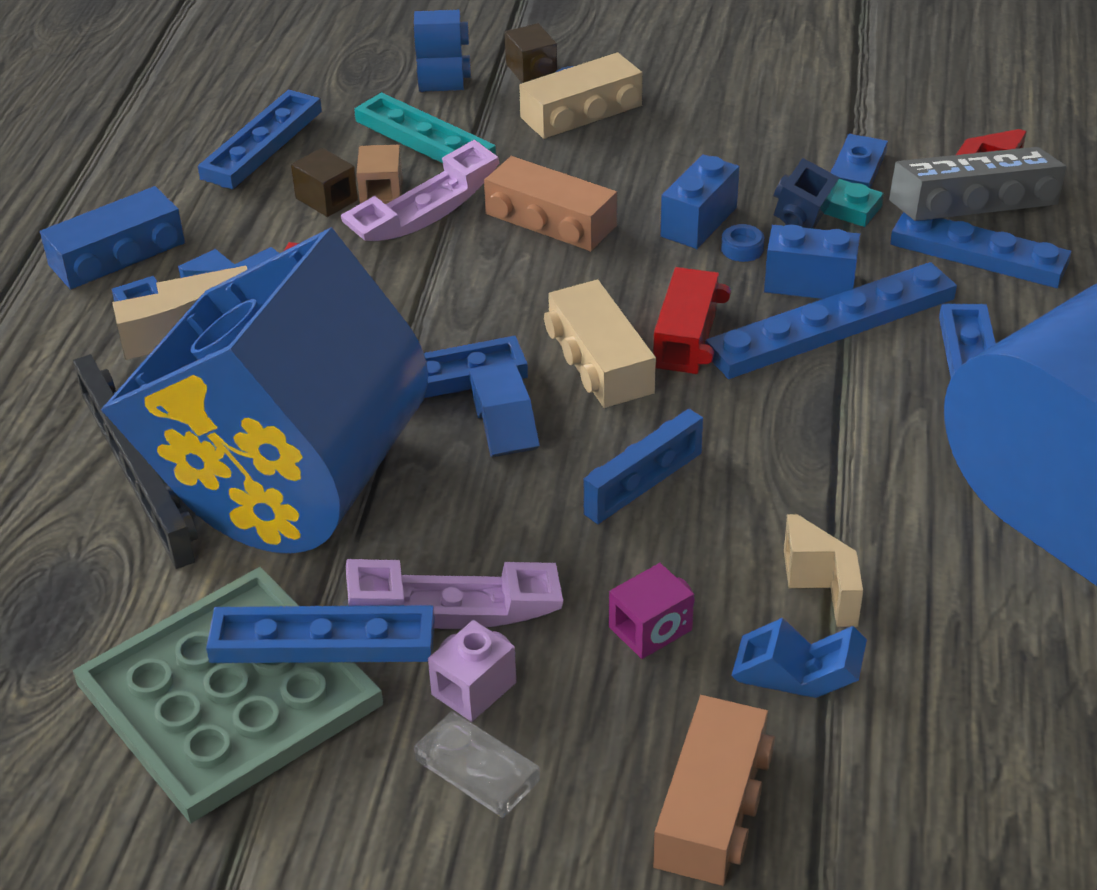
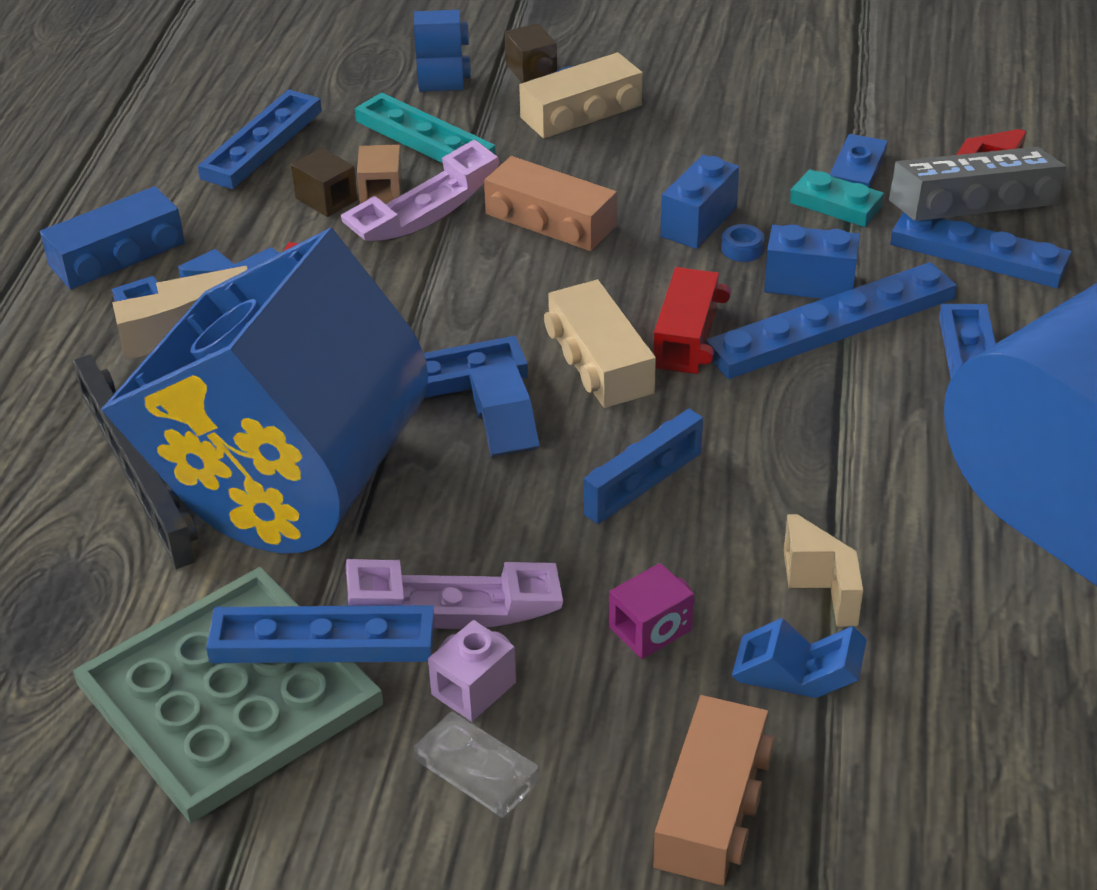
(804, 194): dark blue brick -> none

